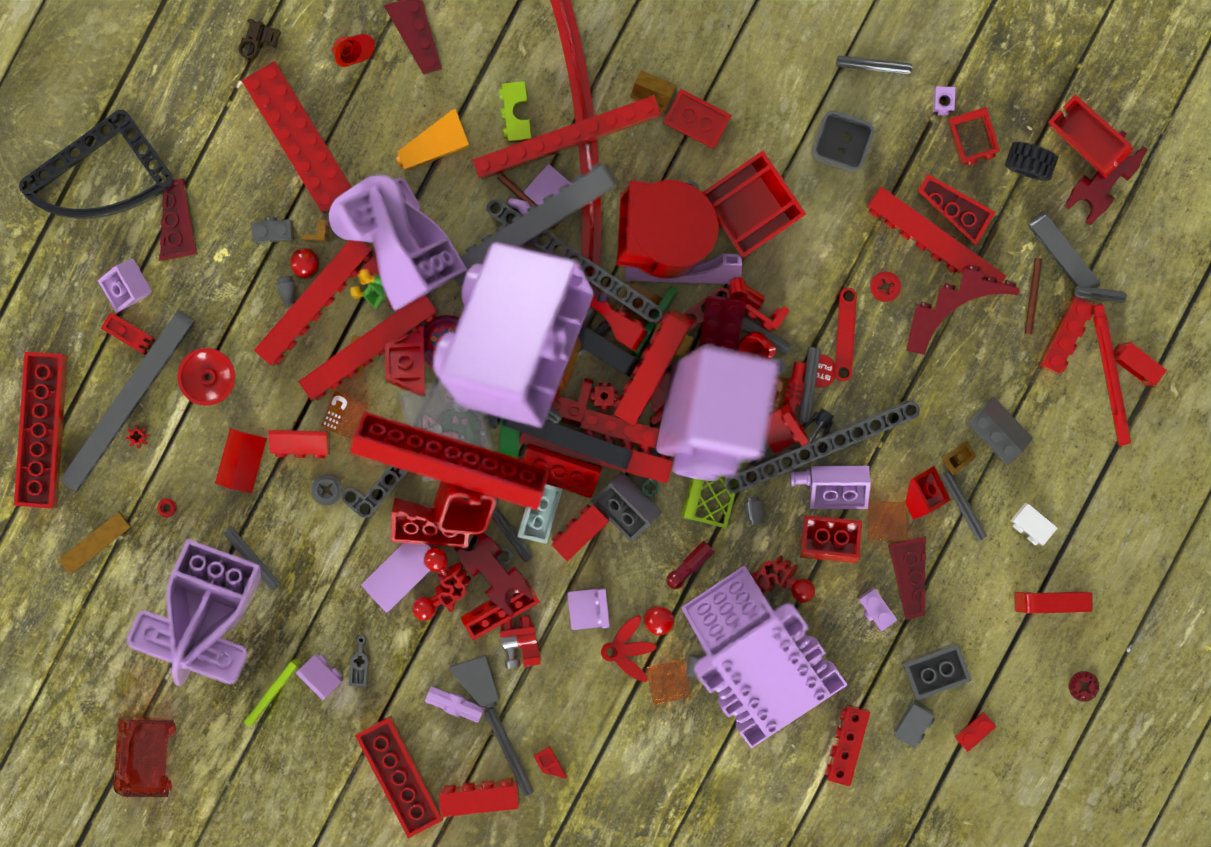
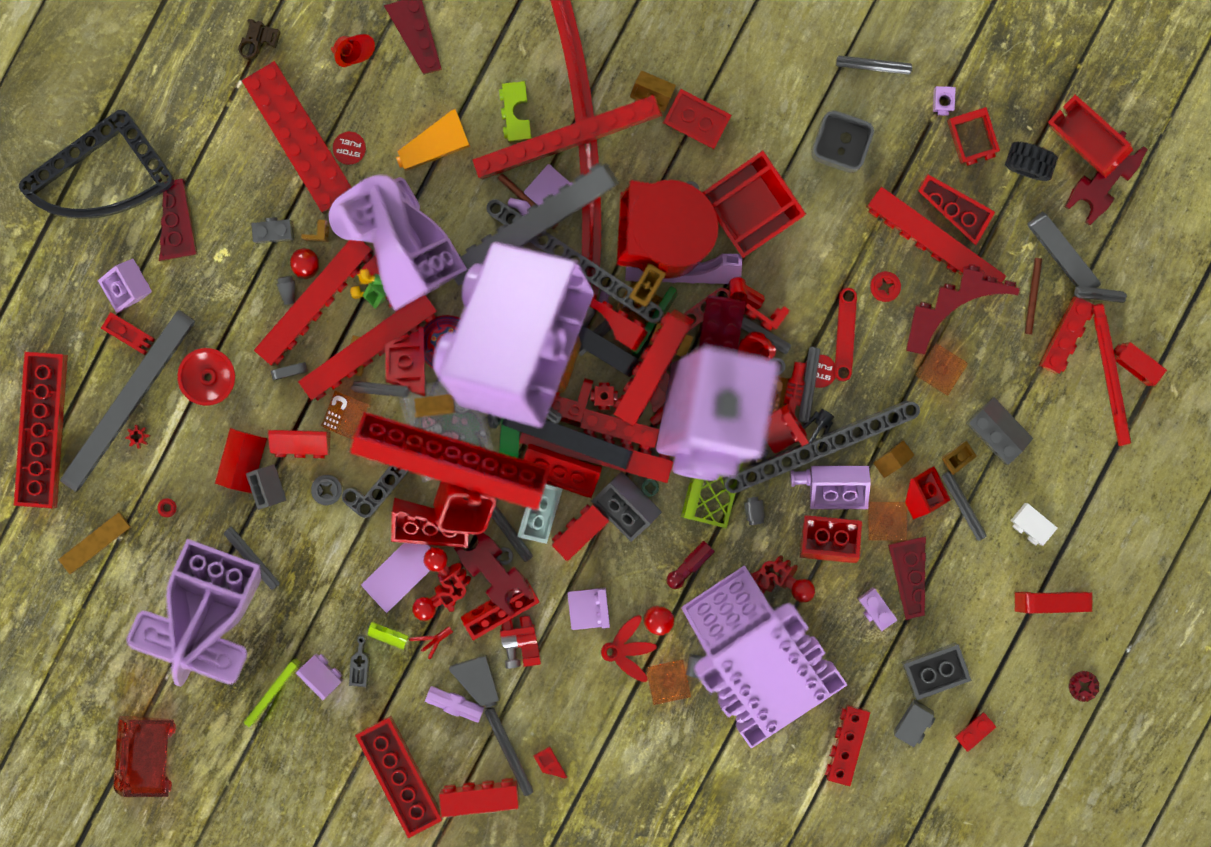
(266, 486): none -> dark grey brick
(289, 371): none -> dark grey beam
(349, 148): none -> red sticker
(380, 389): none -> dark grey axle
(387, 635): none -> lime slope
(434, 405): none -> pearl gold panel
(435, 640): none -> red plant
(647, 285): none -> pearl gold slope
(727, 405): none -> dark grey brick
(893, 459): none -> pearl gold slope
(941, 369): none -> clear orange plate

